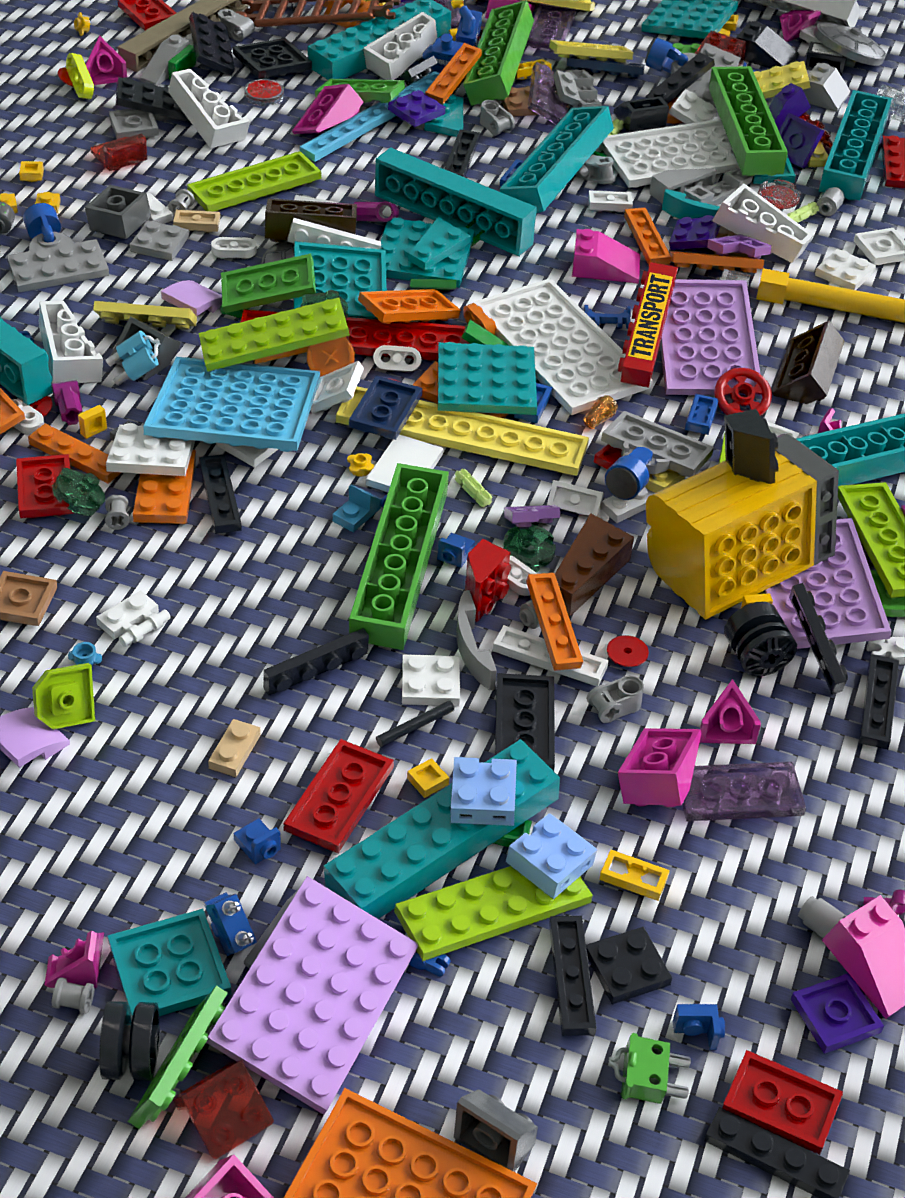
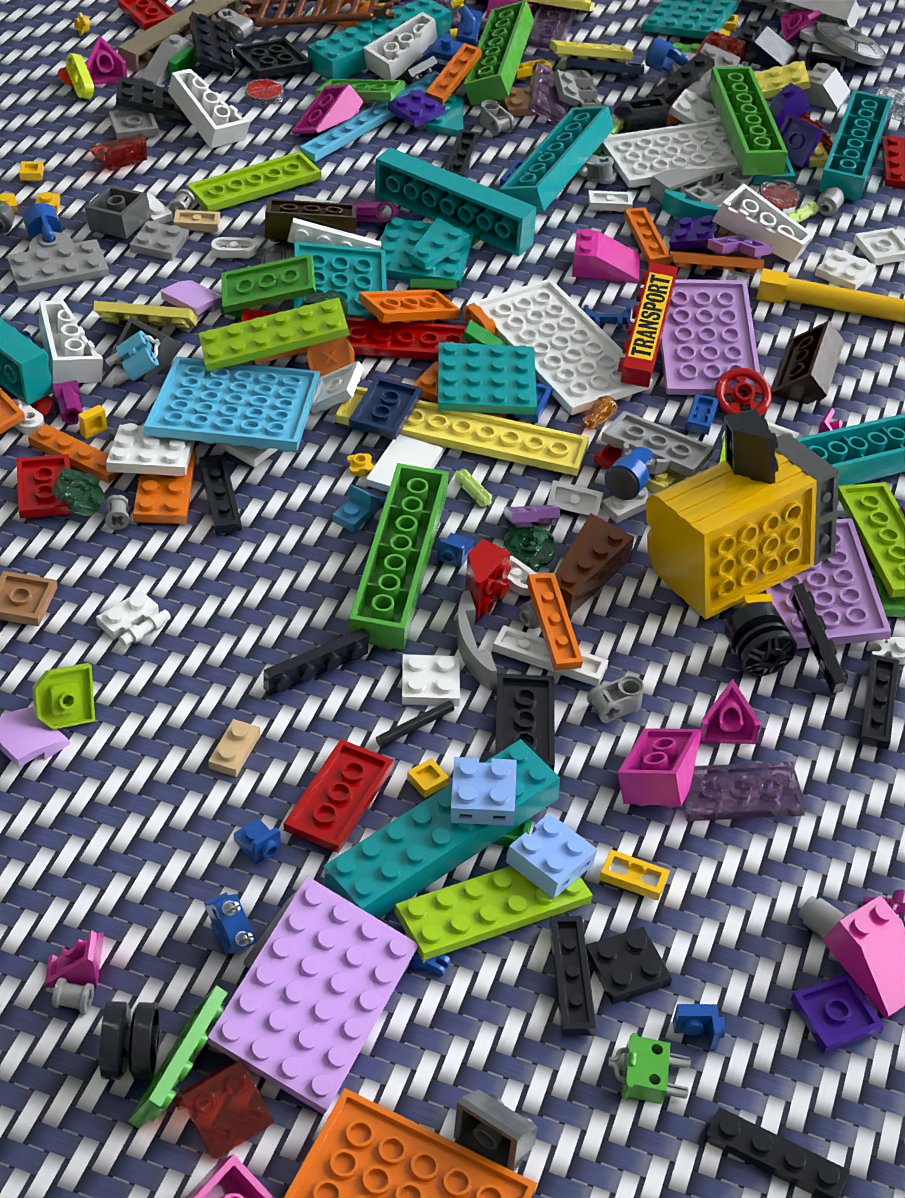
(84, 653): dark azure plate -> none
(169, 962): teal plate -> none
(397, 358): white plate -> none
(627, 651): red piece -> none
(783, 1101): red plate -> none

